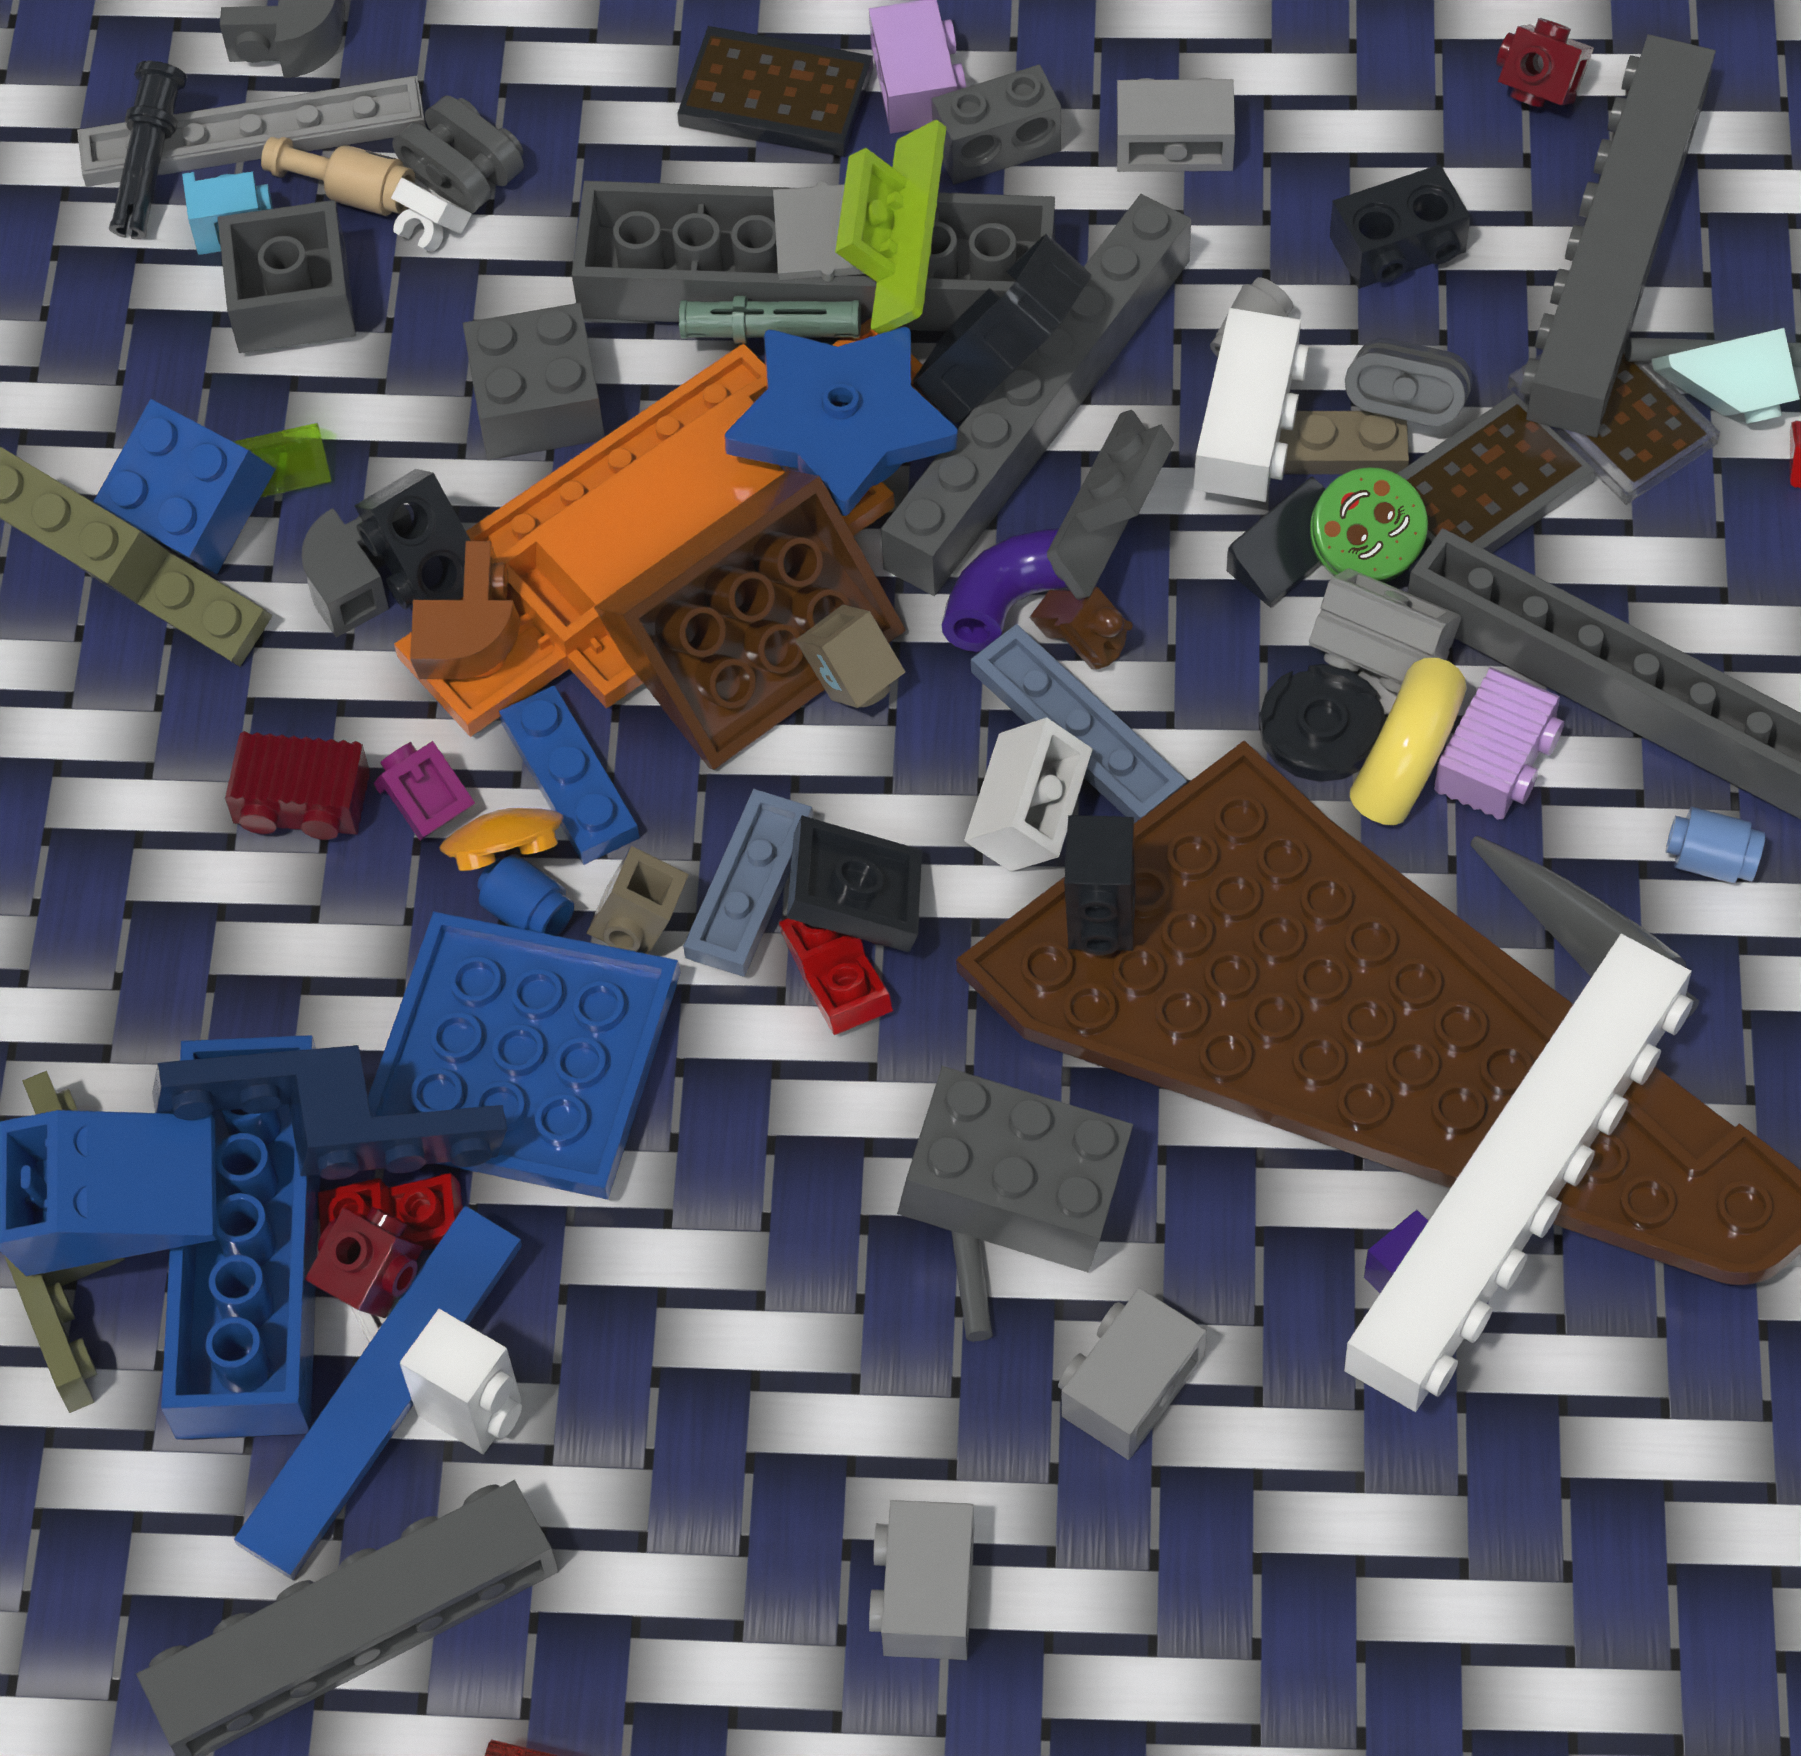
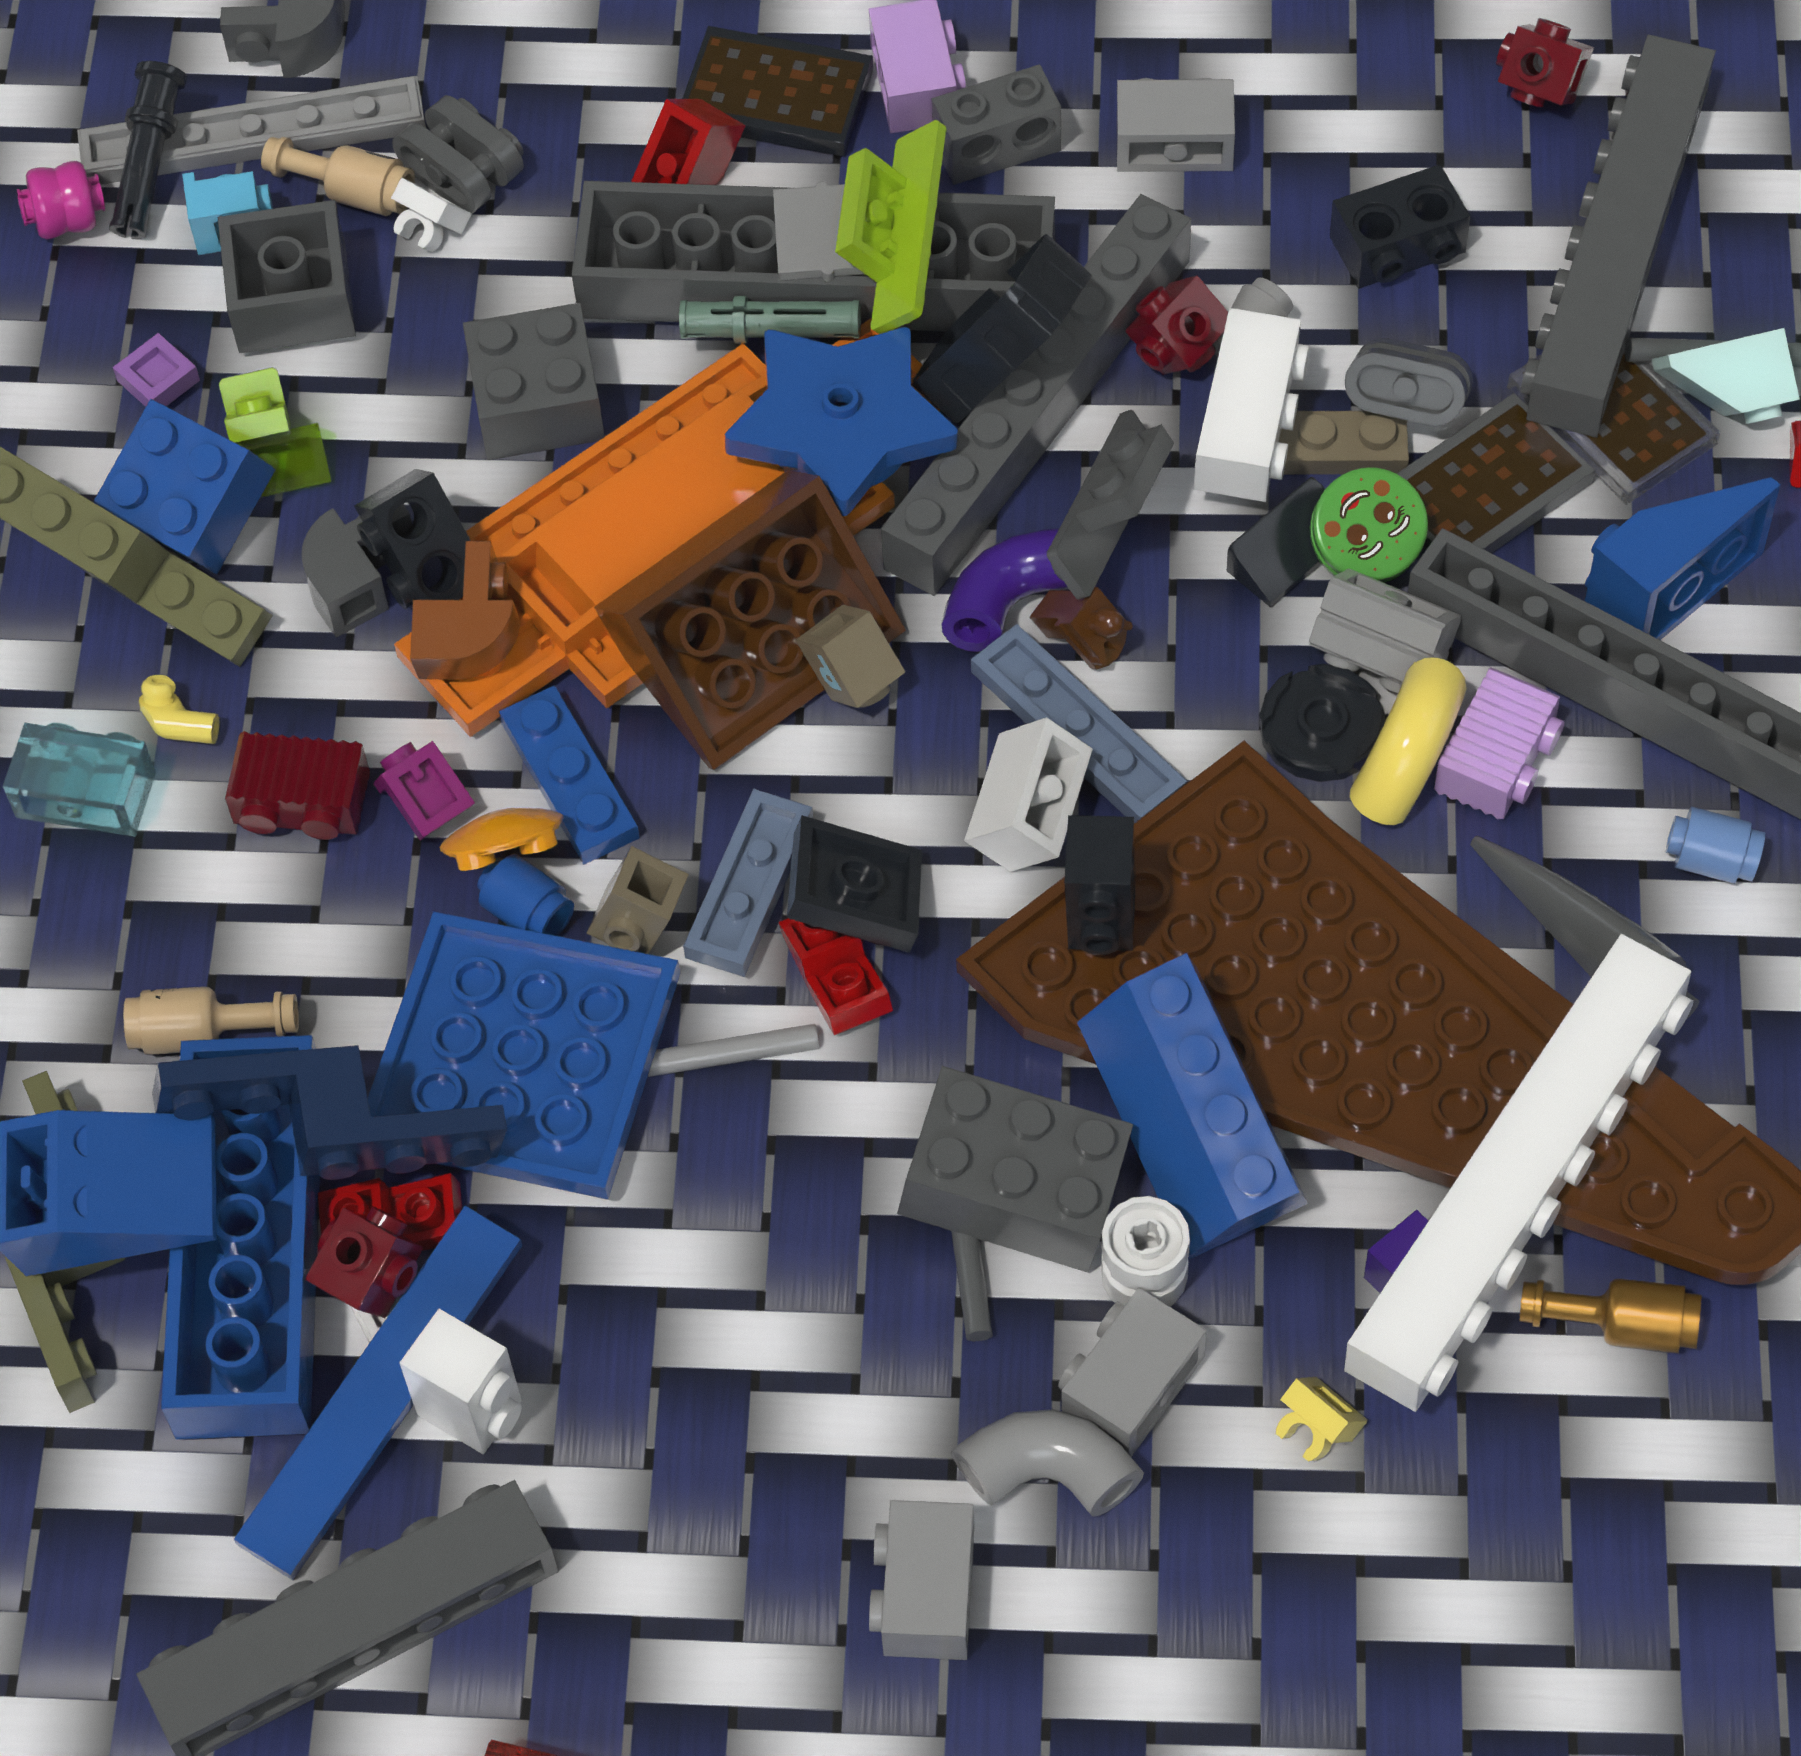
(60, 200): none -> dark pink piece
(79, 778): none -> clear light blue brick
(156, 372): none -> medium lavender plate
(168, 1016): none -> tan piece
(169, 716): none -> light yellow arm
(254, 405): none -> lime bracket
(689, 144): none -> red slope
(734, 1049): none -> light grey bar
(1048, 1447): none -> light grey cylinder
(1145, 1249): none -> white wheel
(1178, 326): none -> dark red brick
(1190, 1105): none -> blue slope
(1323, 1412): none -> light yellow tile
(1629, 1313): none -> pearl gold piece
(1679, 555): none -> blue slope

